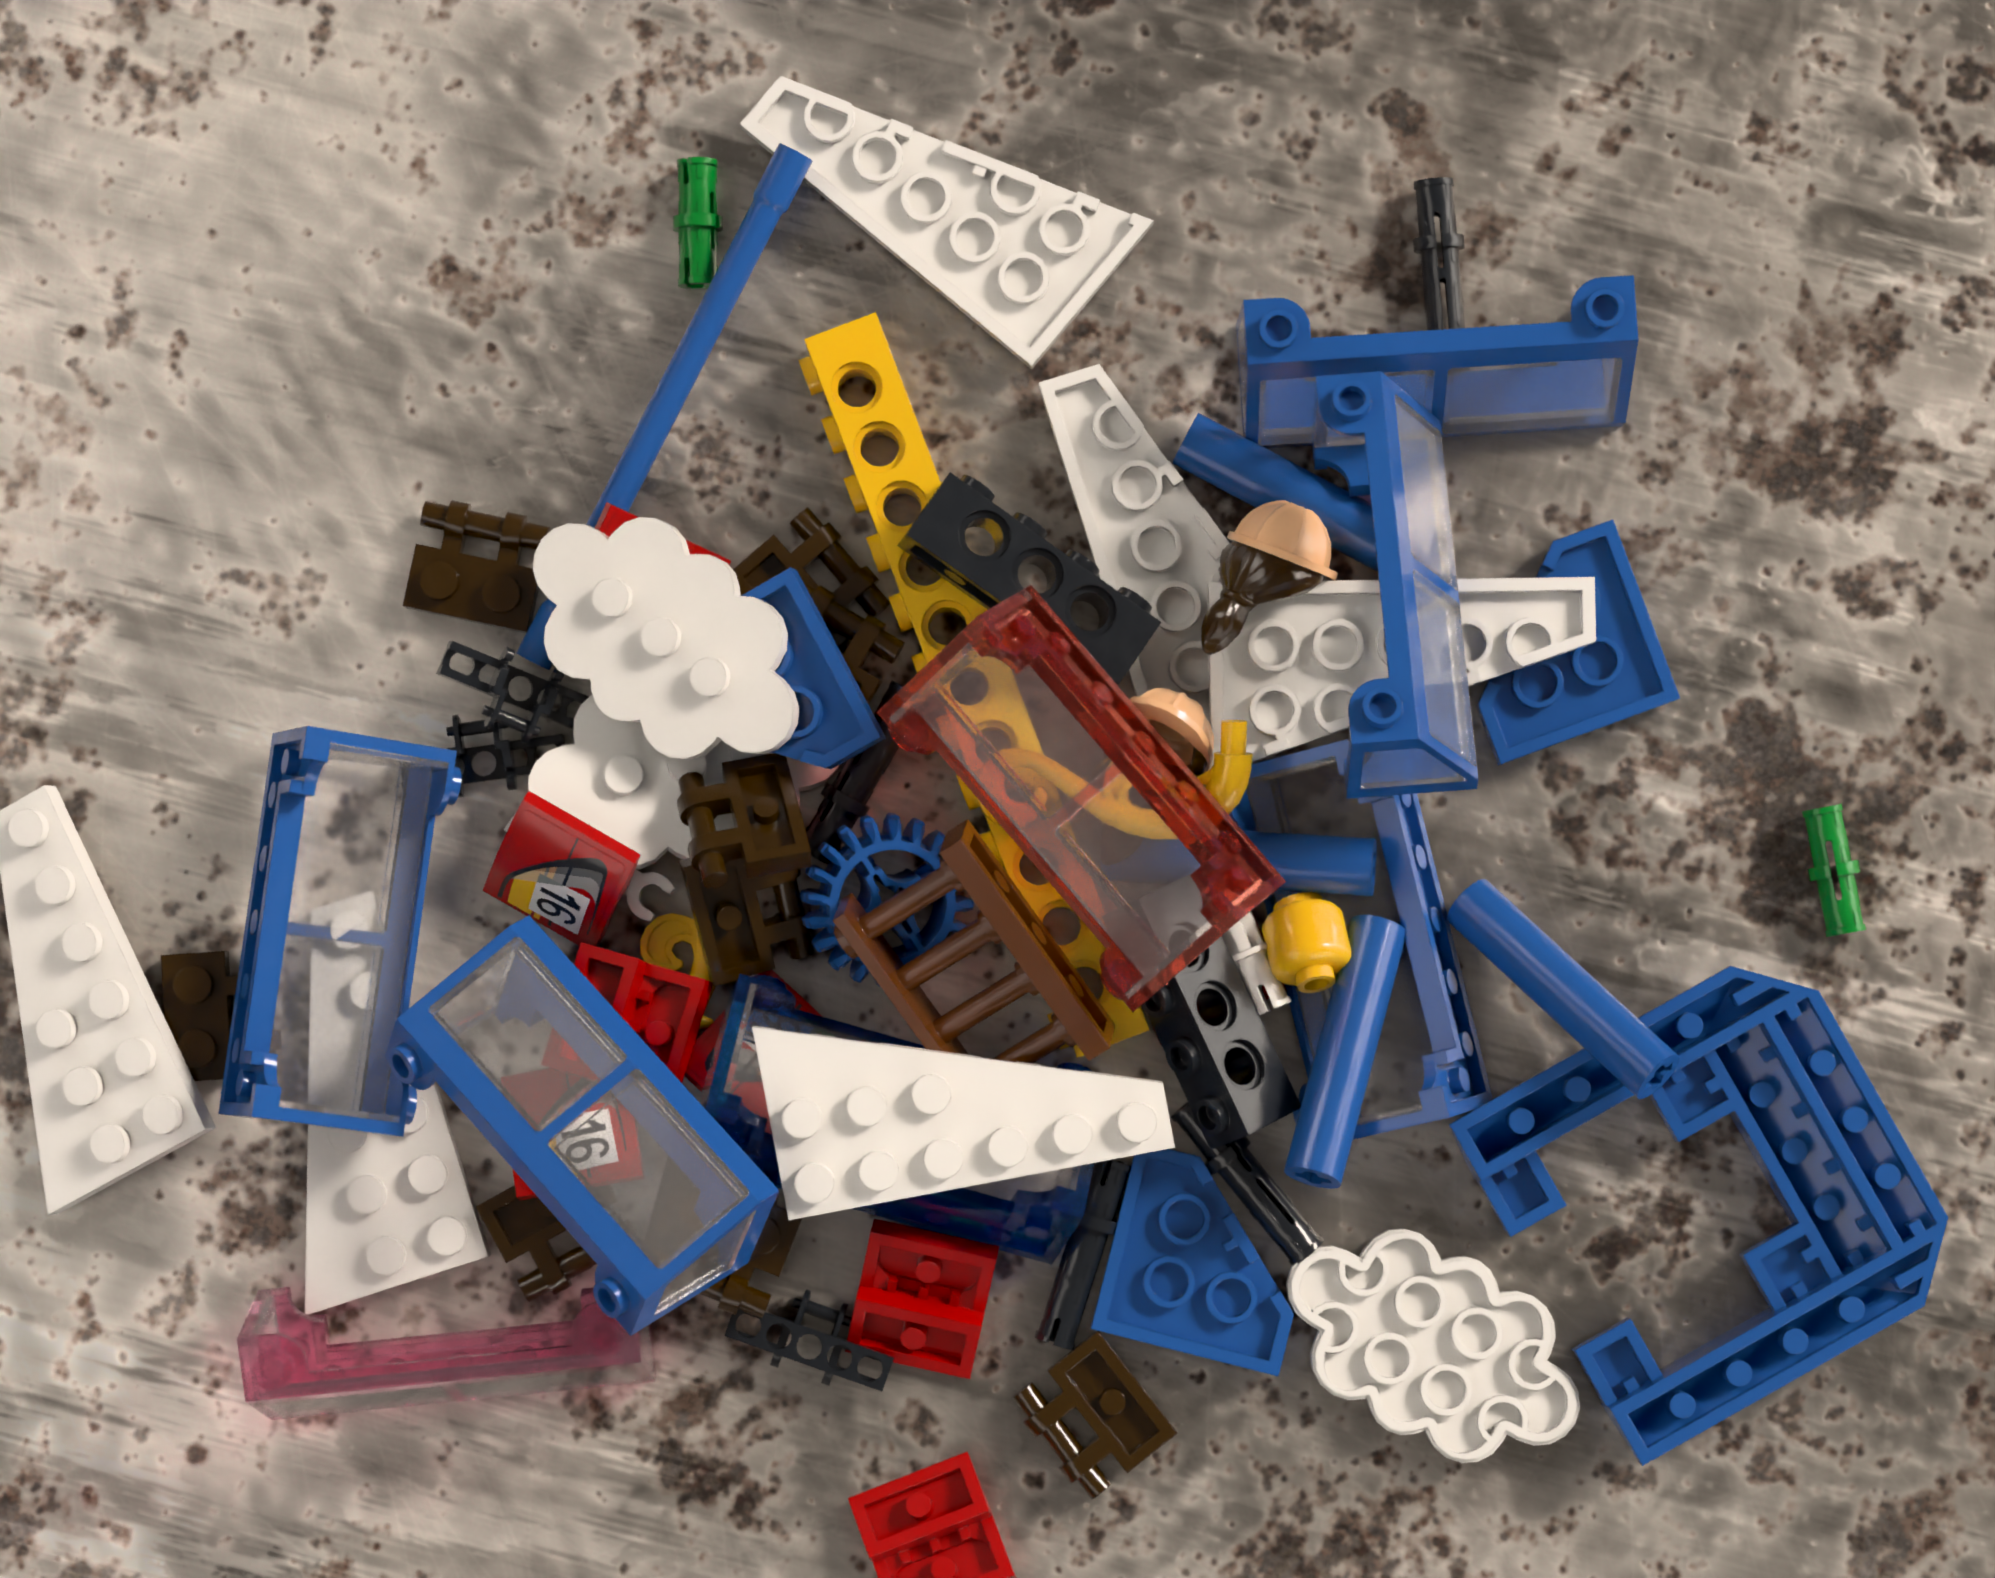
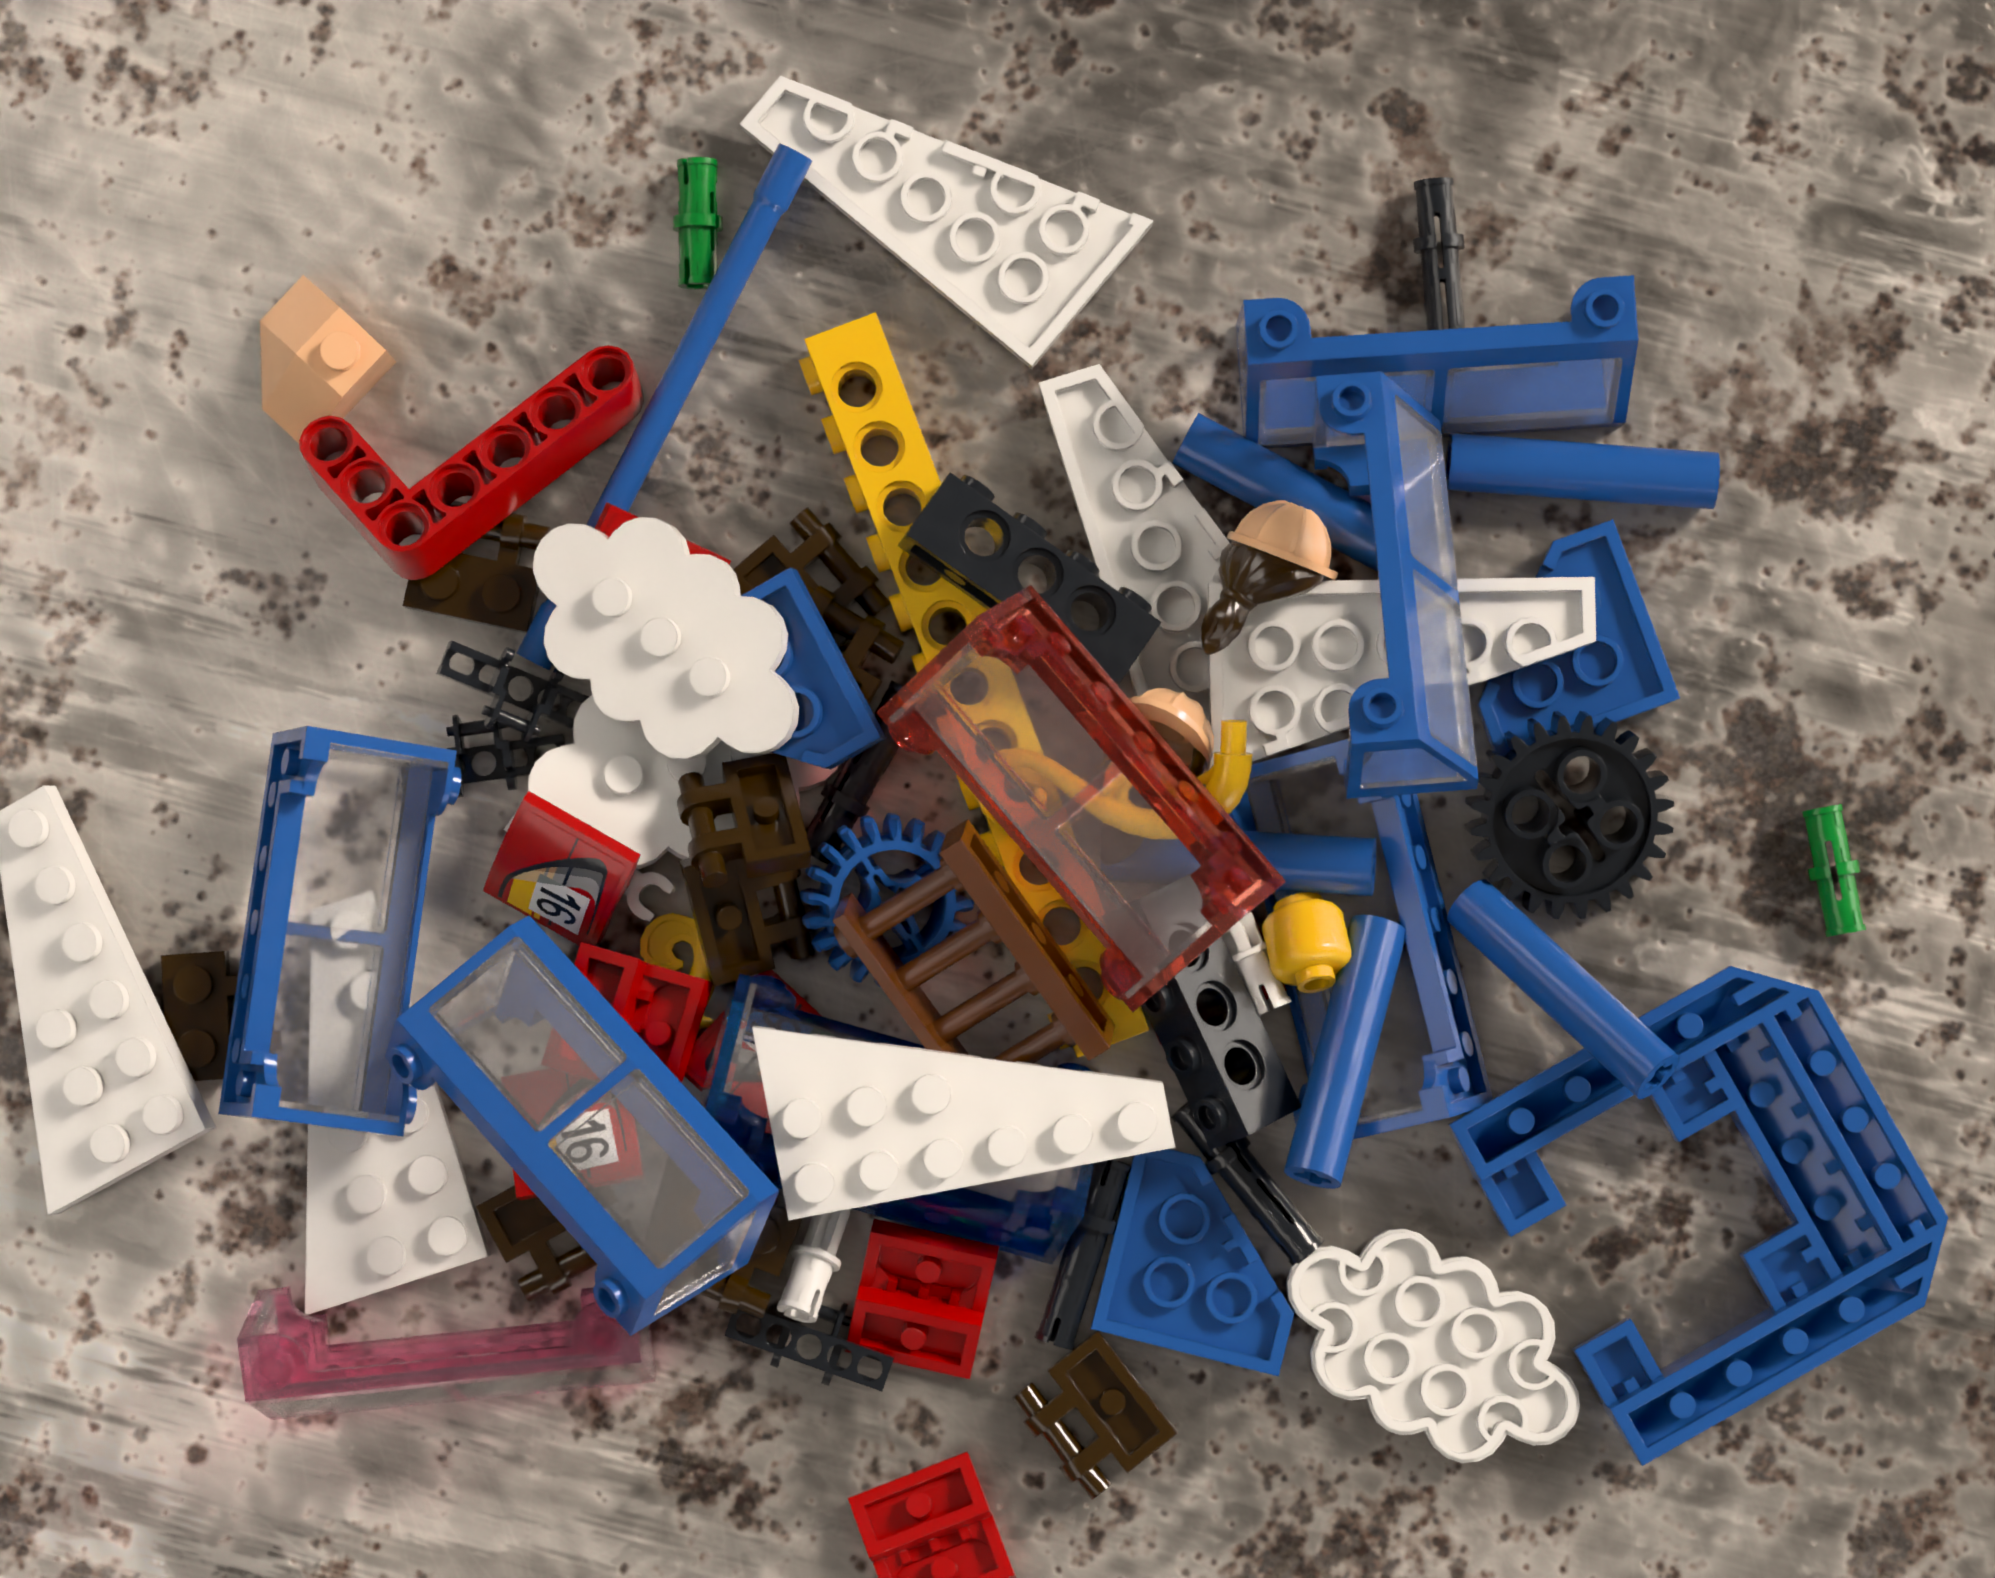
(315, 359): none -> light nougat slope
(474, 468): none -> red beam
(813, 1266): none -> white axle
(1582, 471): none -> blue piece
(1612, 781): none -> black gear

